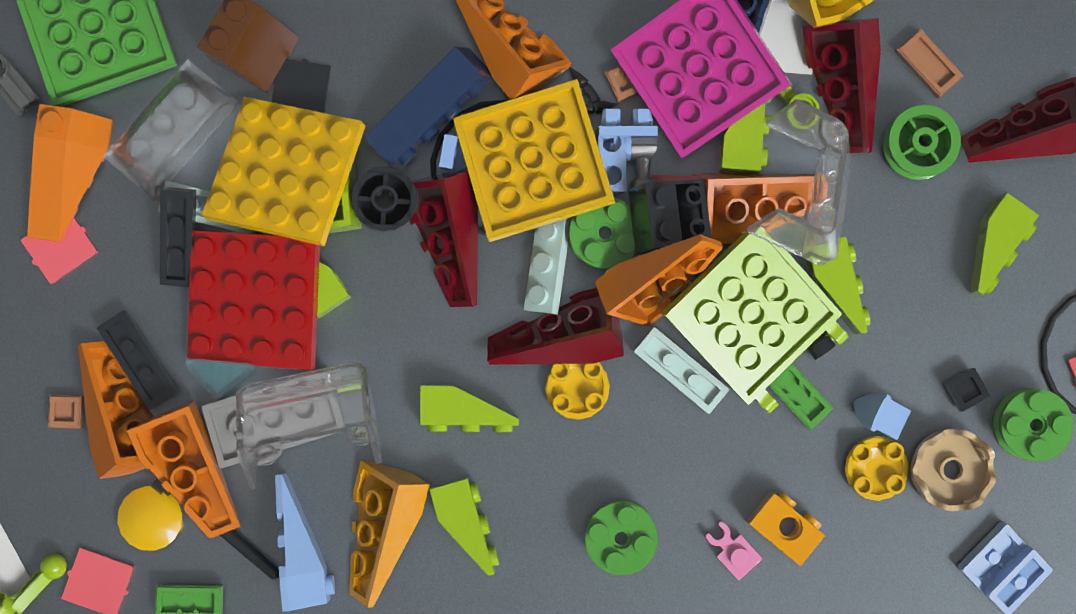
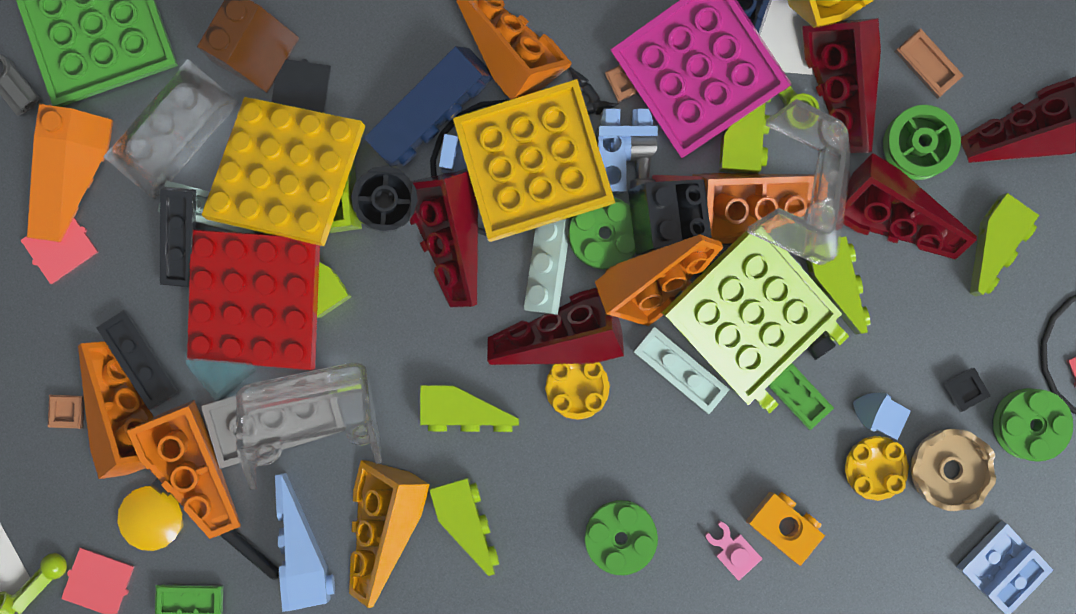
(894, 206): none -> dark red wedge

